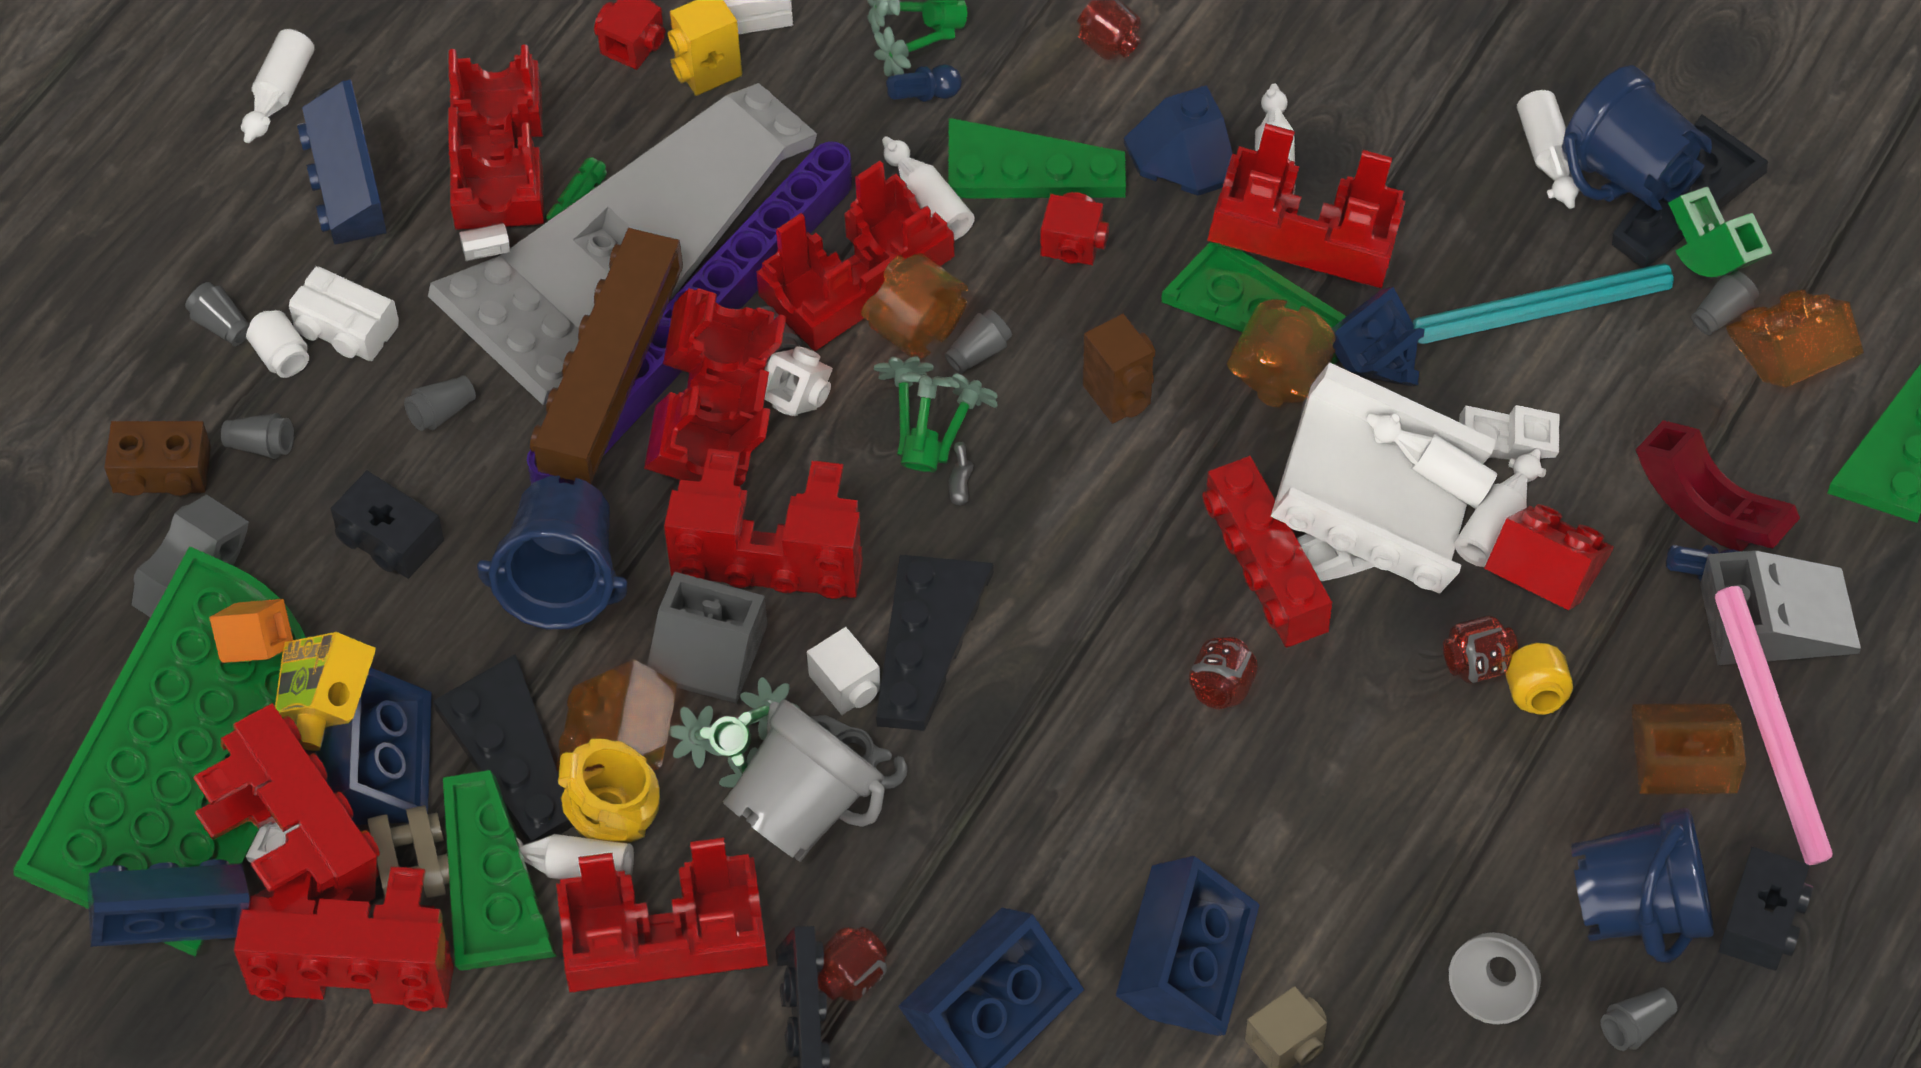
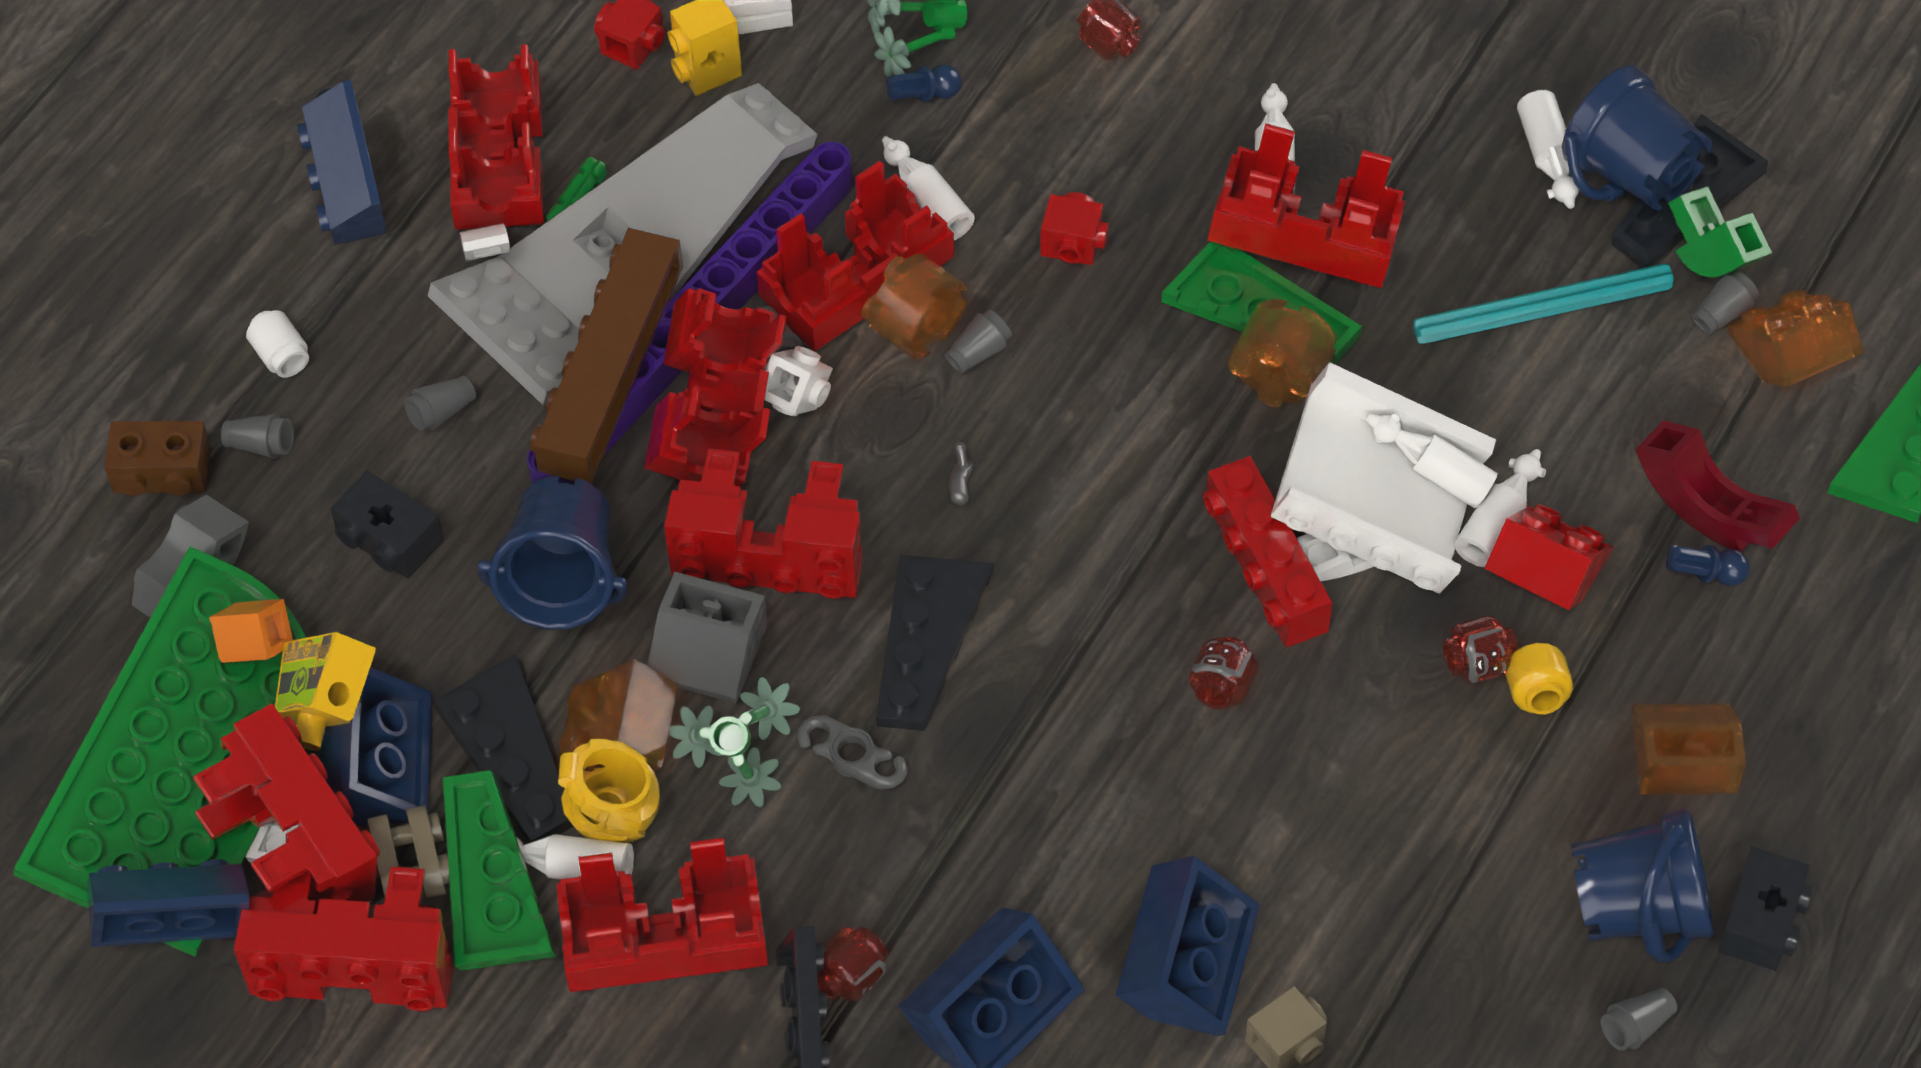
(216, 312): dark grey cone -> none
(277, 80): white wheel -> none
(343, 314): white brick -> none
(803, 783): light grey piece -> none
(844, 671): white brick -> none
(922, 449): plant -> none
(1020, 164): green wing -> none
(1118, 368): reddish brown brick -> none
(1183, 142): dark blue slope -> none
(1379, 340): dark blue slope -> none
(1481, 992): light grey piece -> none
(1516, 432): white slope -> none
(1773, 725): bright pink axle -> none
(1793, 602): slope -> none

